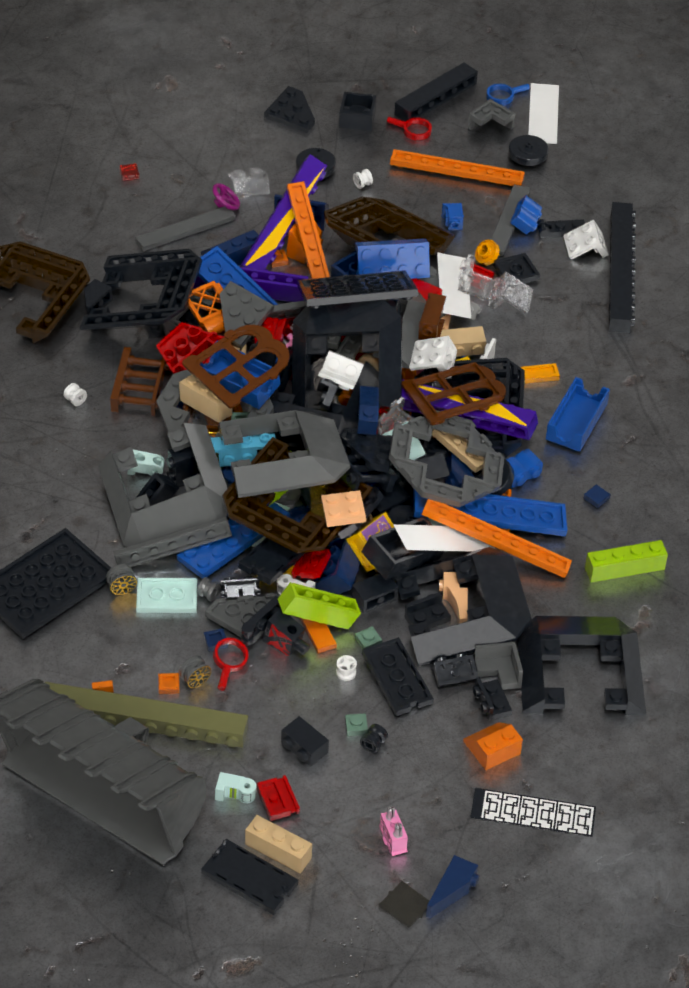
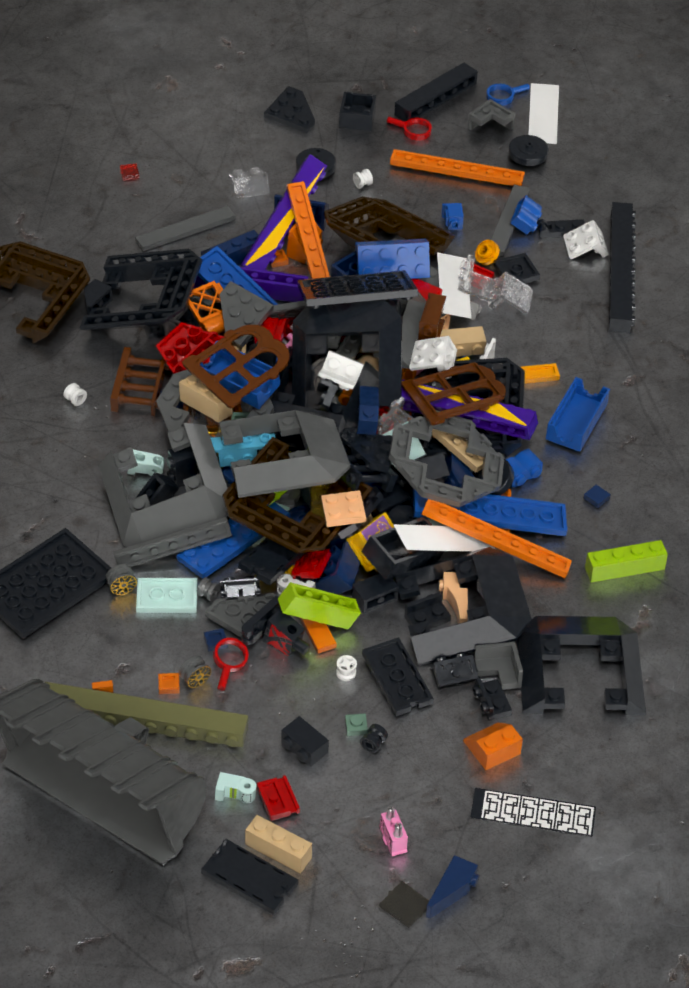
(224, 199): magenta piece -> none
(368, 637): sand green plate -> none

